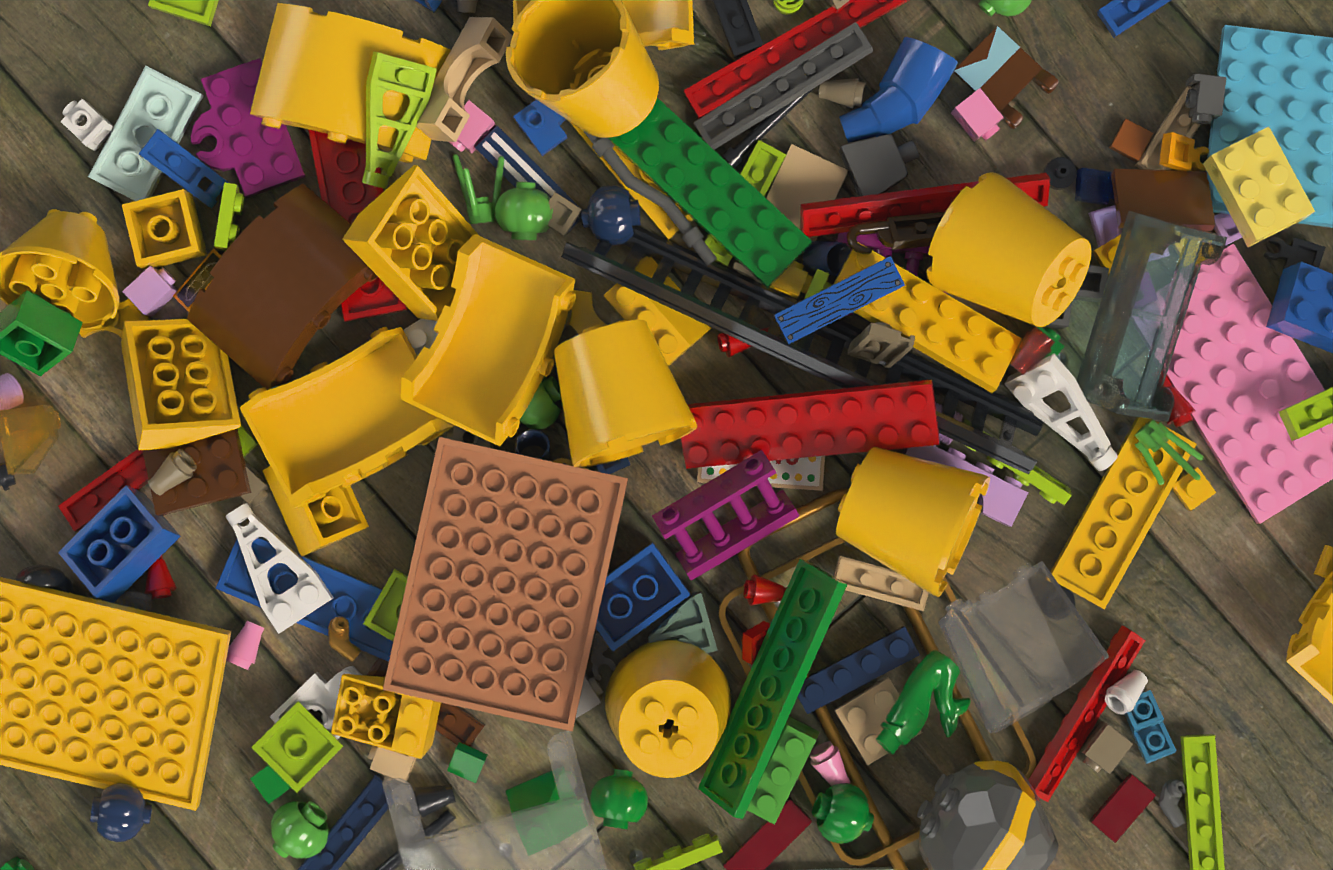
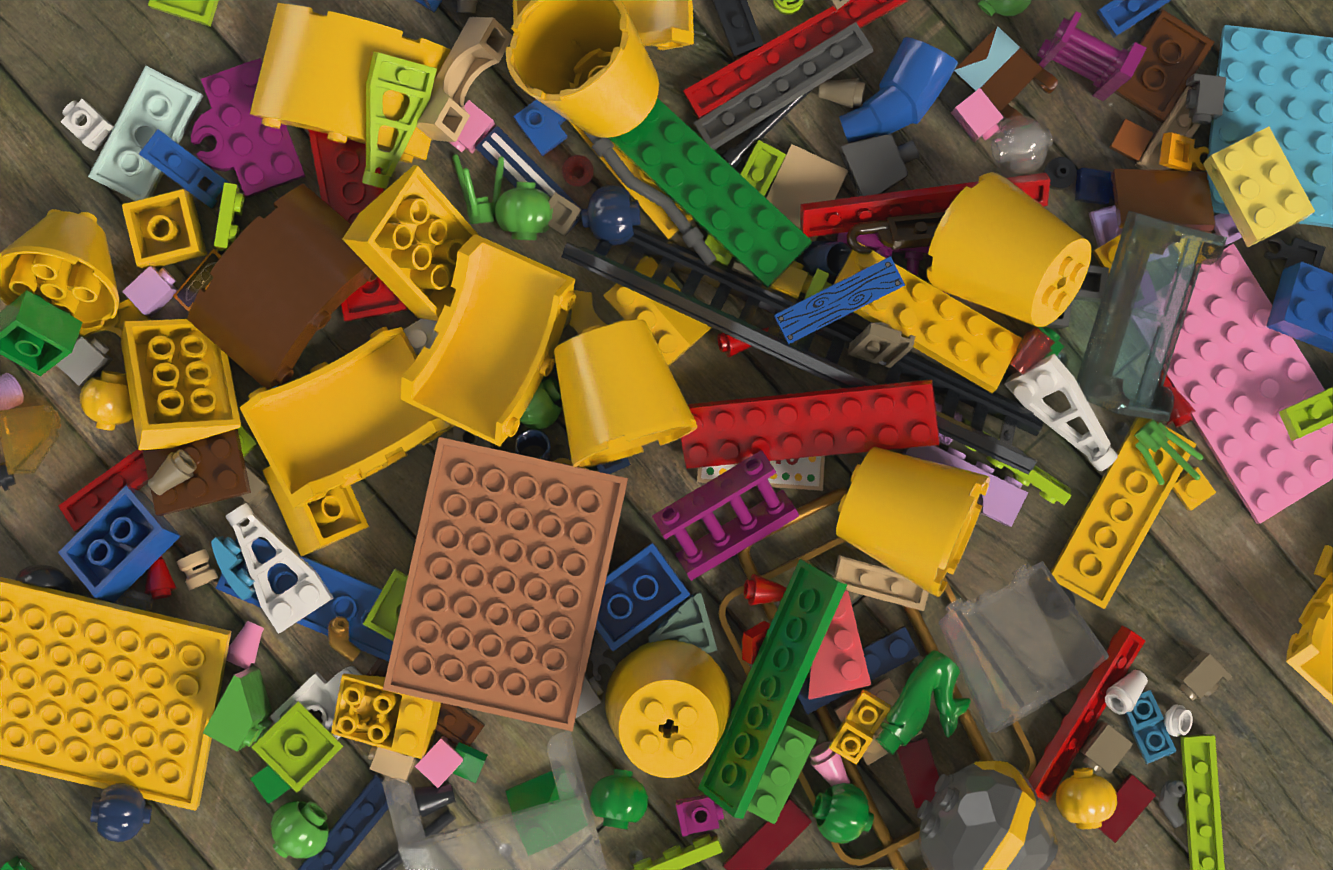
(86, 360): none -> light grey brick
(107, 400): none -> yellow plant
(199, 576): none -> tan wheel
(228, 558): none -> dark azure slope
(241, 712): none -> bright green slope
(439, 762): none -> bright pink panel
(576, 163): none -> clear red cone
(686, 813): none -> magenta brick
(840, 659): none -> coral wing
(859, 726): none -> yellow slope
(918, 770): none -> dark red tile
(1021, 144): none -> clear plant
(1086, 799): none -> yellow plant
(1091, 57): none -> magenta fence
(1170, 59): none -> reddish brown tile
(1178, 720): none -> white plate
(1201, 676): none -> dark tan brick

